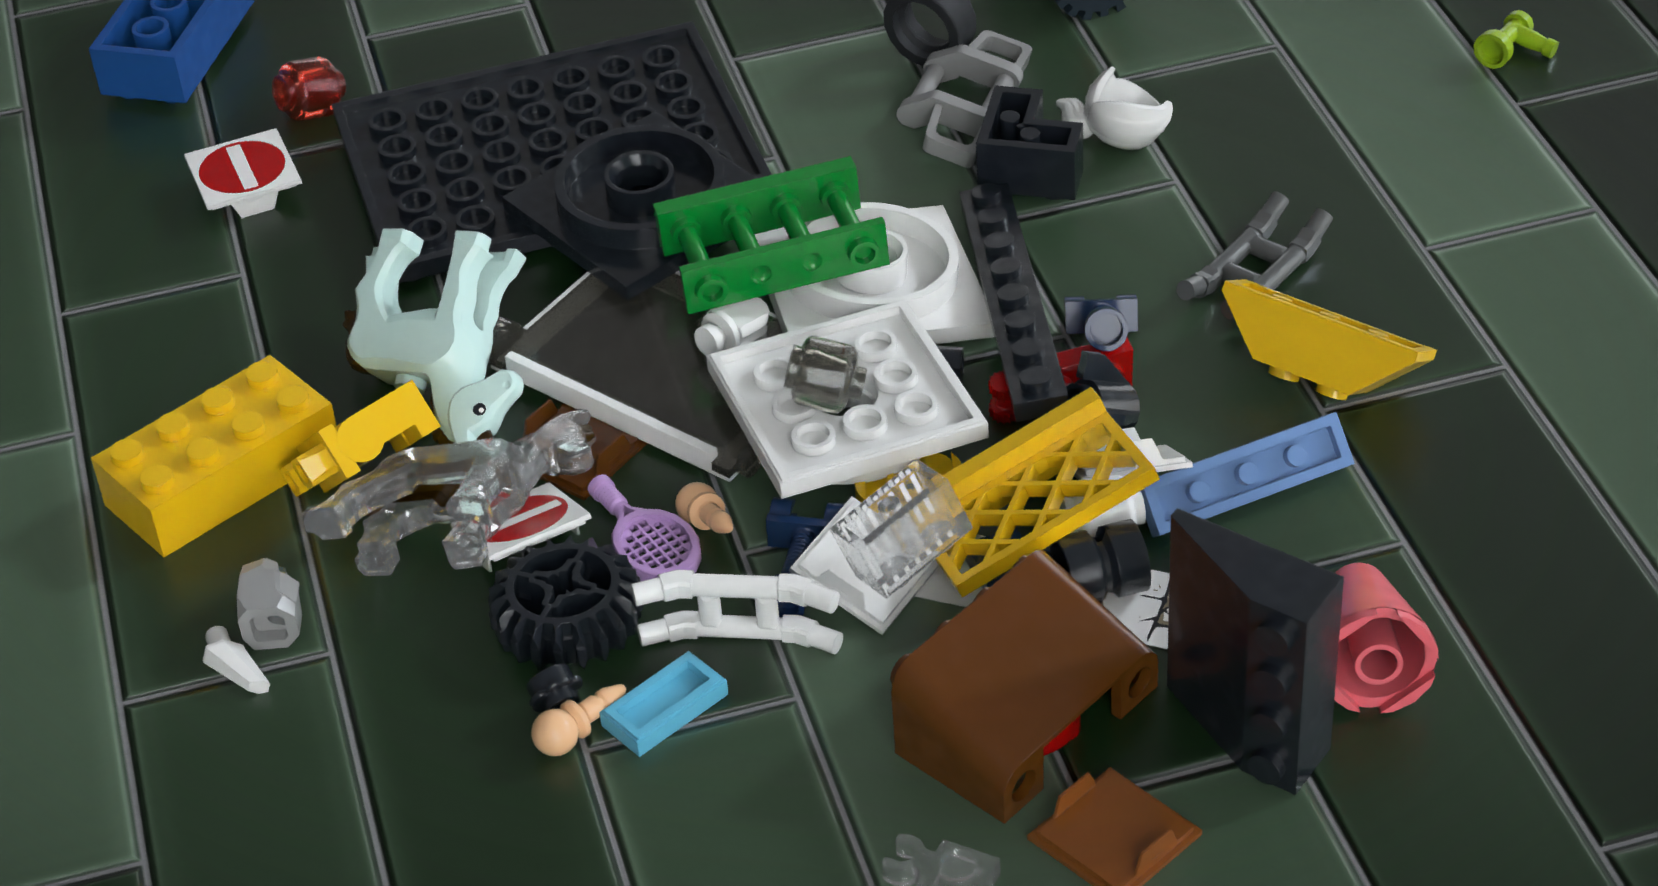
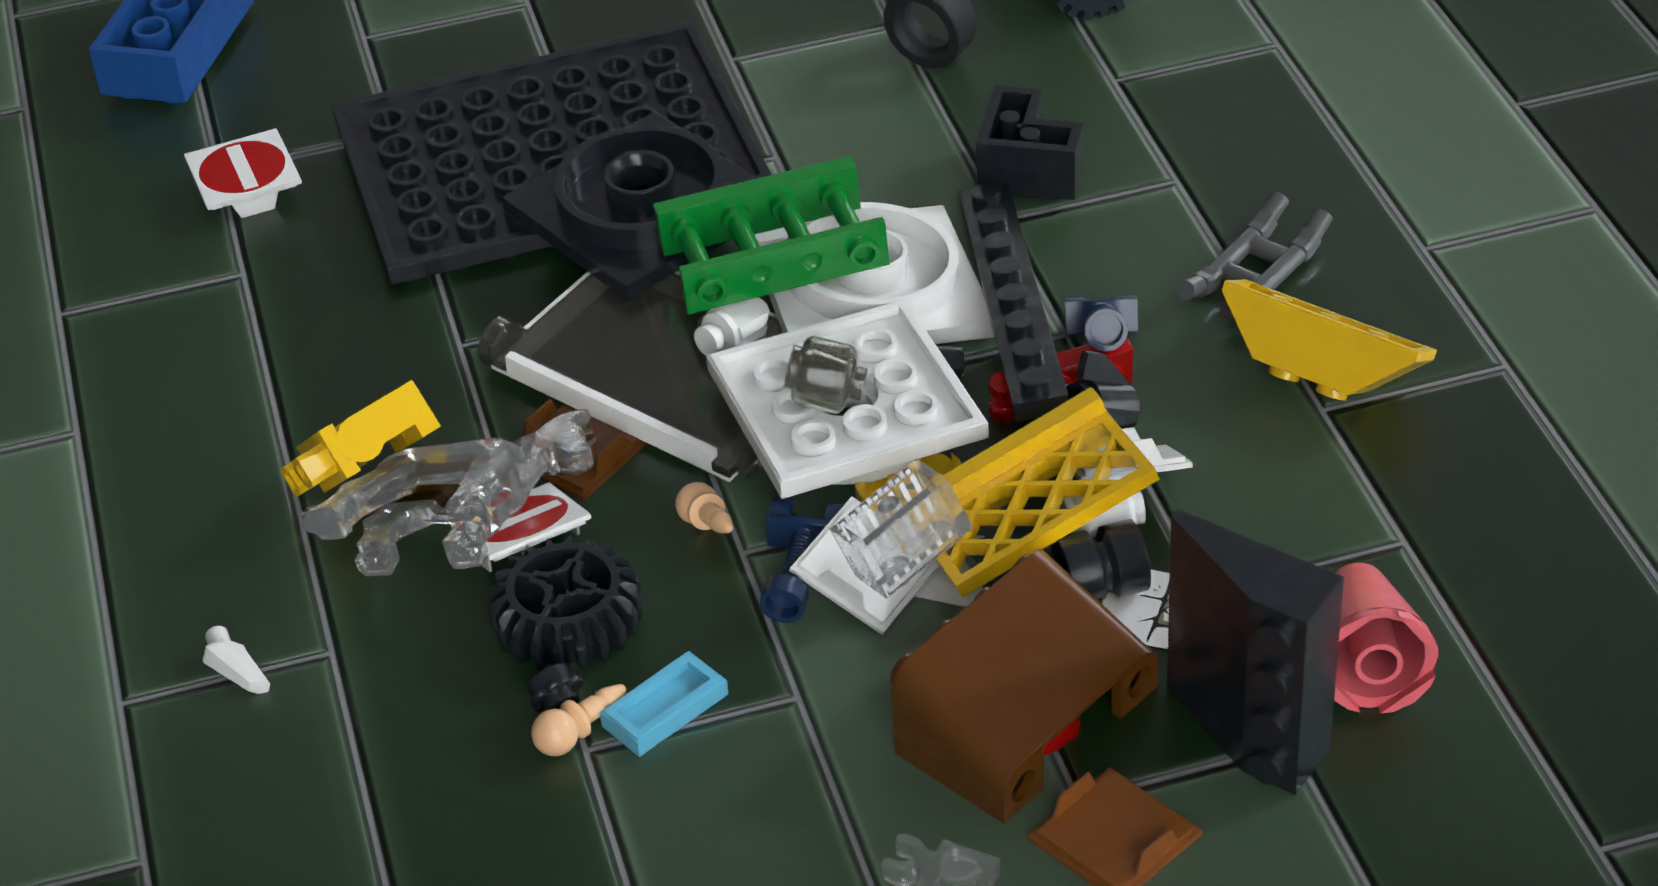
(210, 455): yellow brick -> none
(268, 605): light grey rock -> none
(308, 88): clear red head -> none
(441, 345): light aqua animal -> none
(631, 518): lavender piece -> none
(711, 622): white piece -> none
(936, 107): light grey bar -> none
(1118, 112): white hair -> none
(1248, 472): medium blue plate -> none
(1496, 47): lime piece -> none

